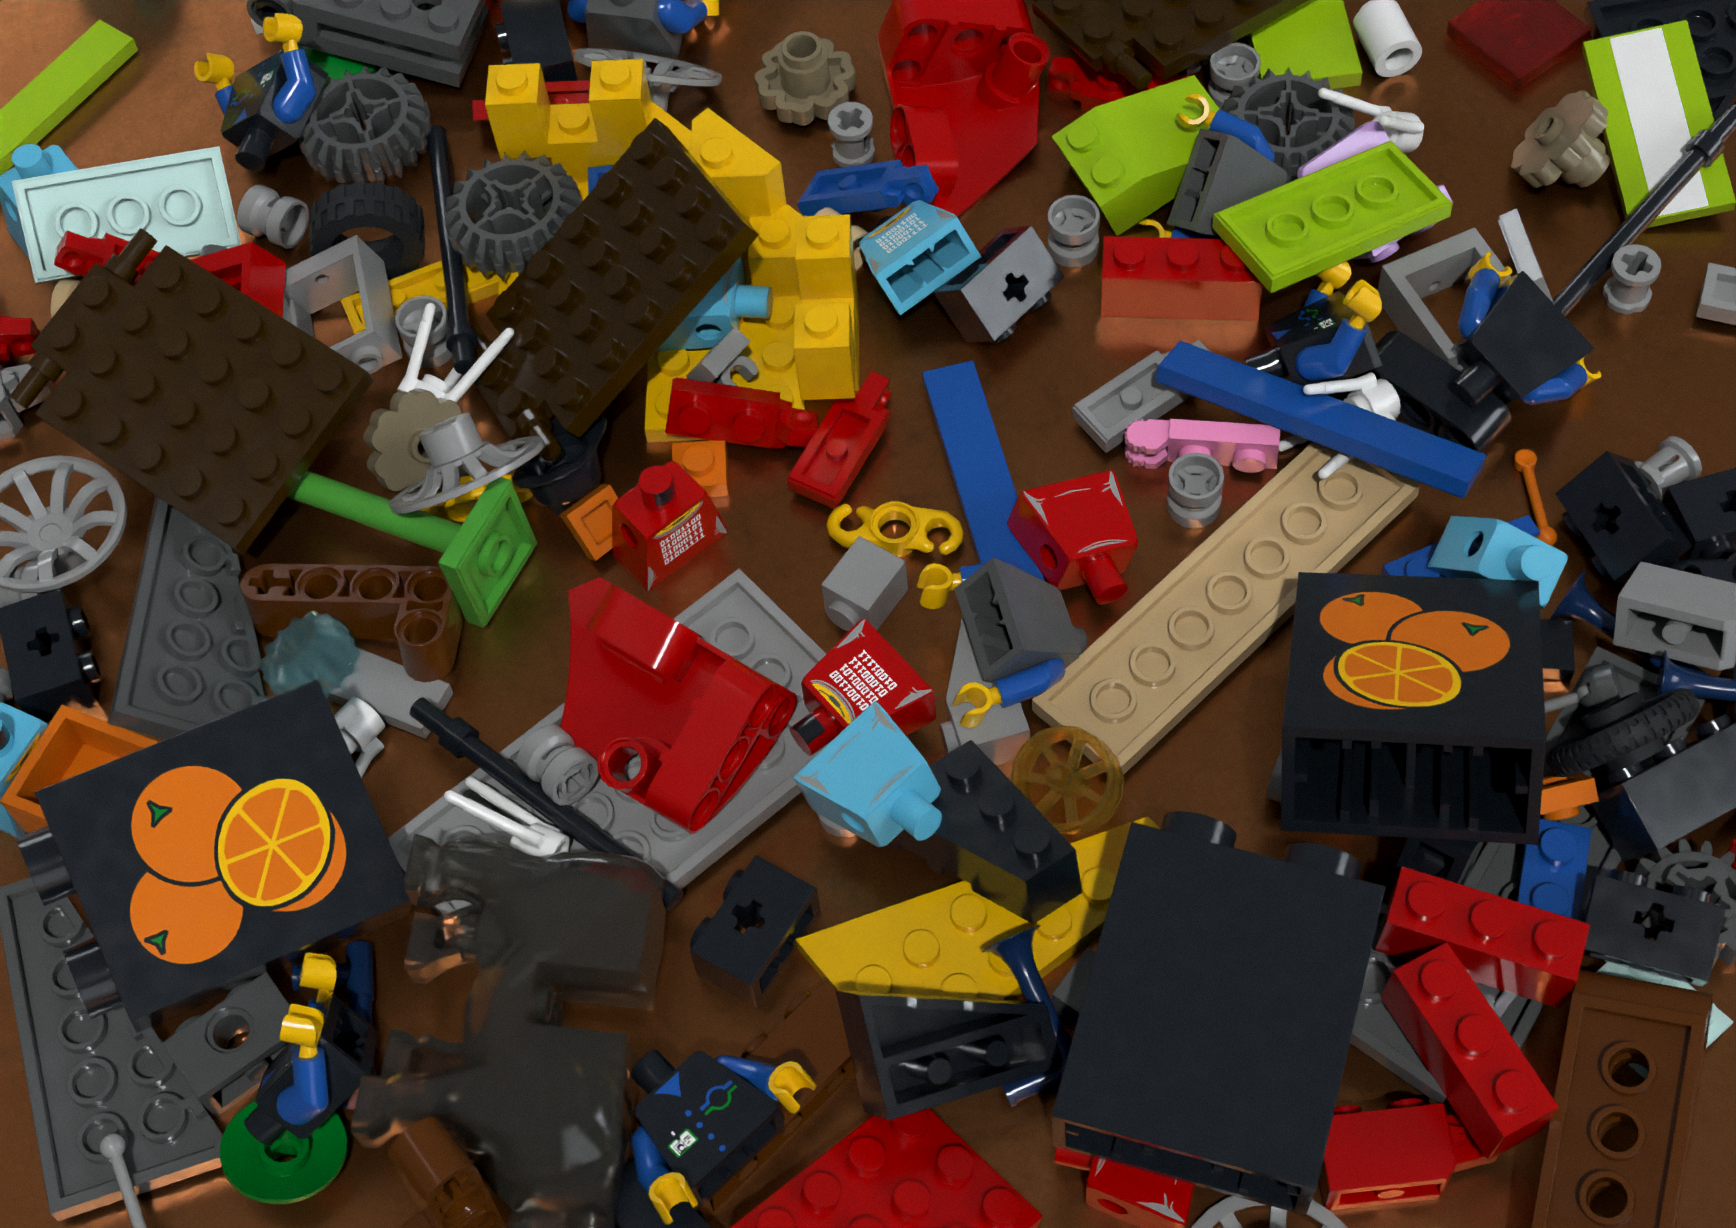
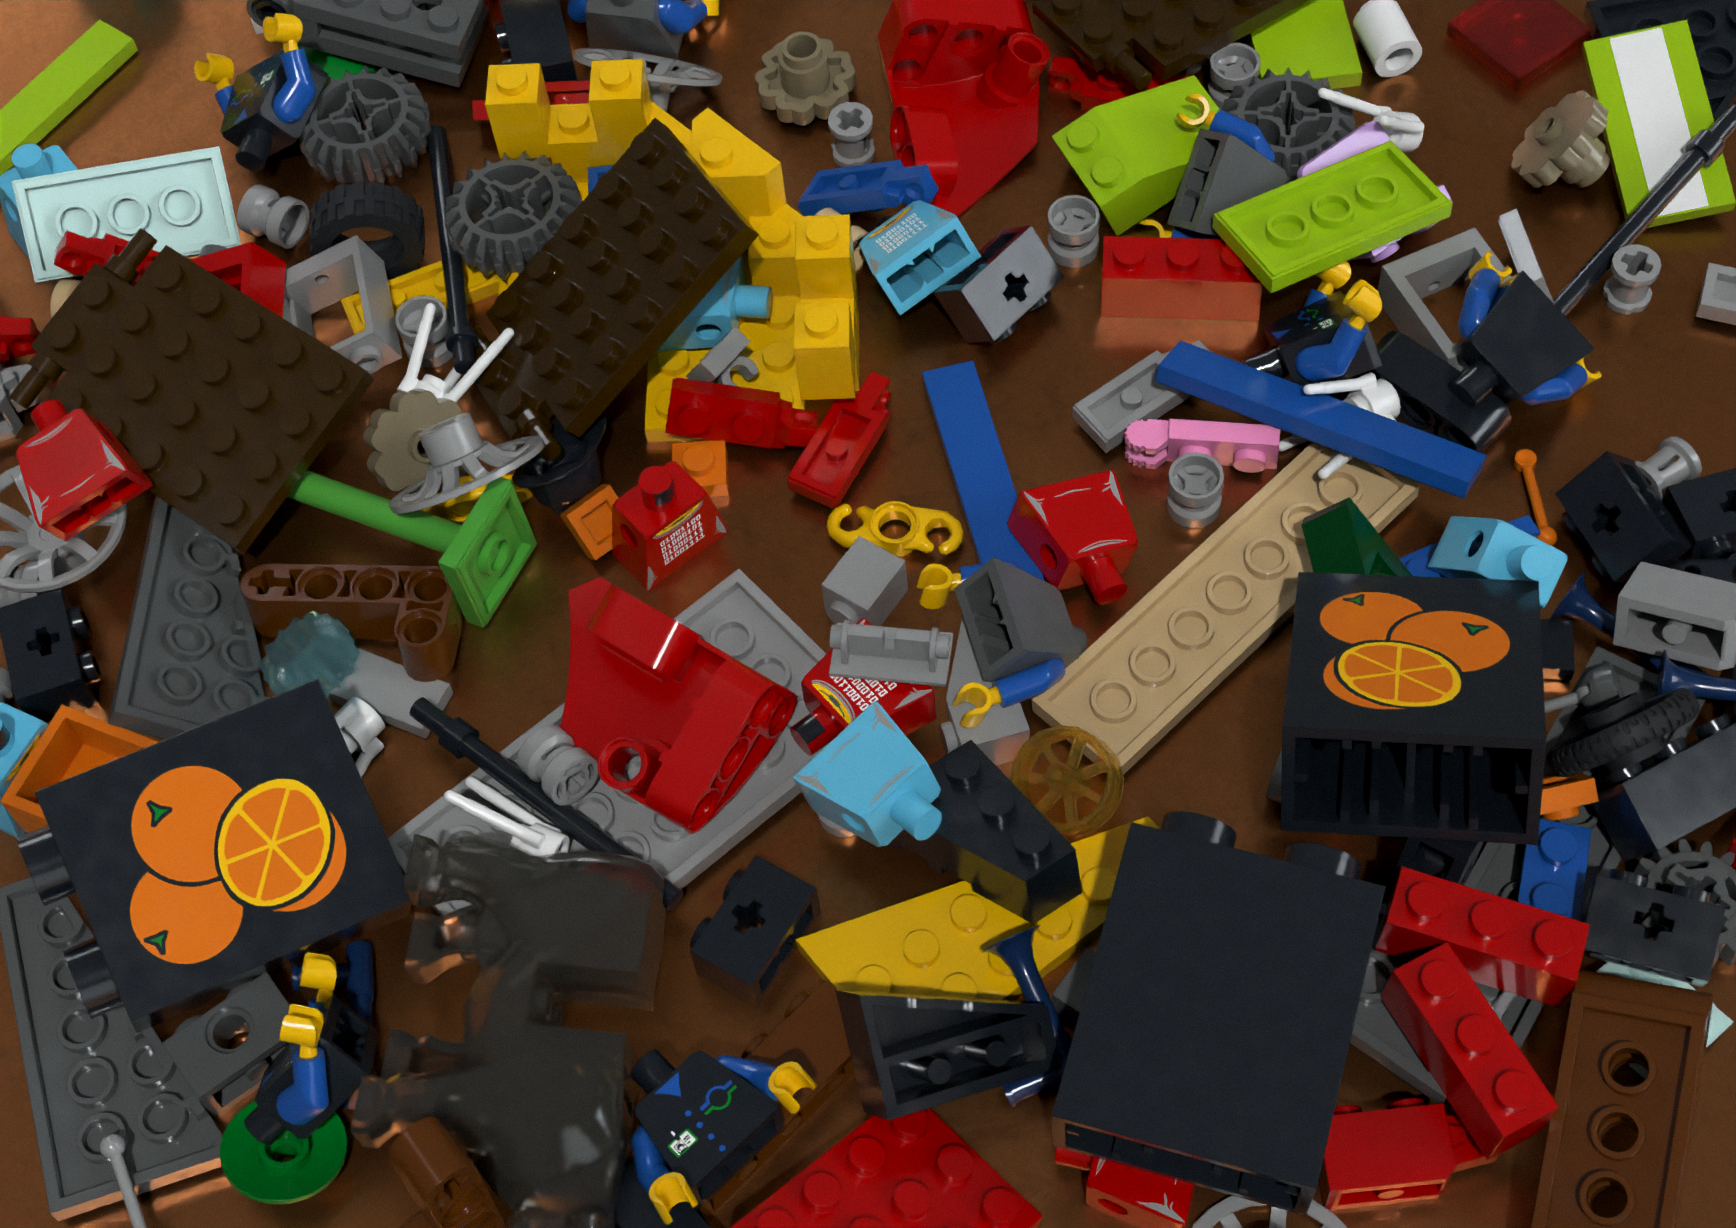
(75, 470): none -> red torso
(890, 654): none -> light grey hinge
(1347, 543): none -> dark green slope

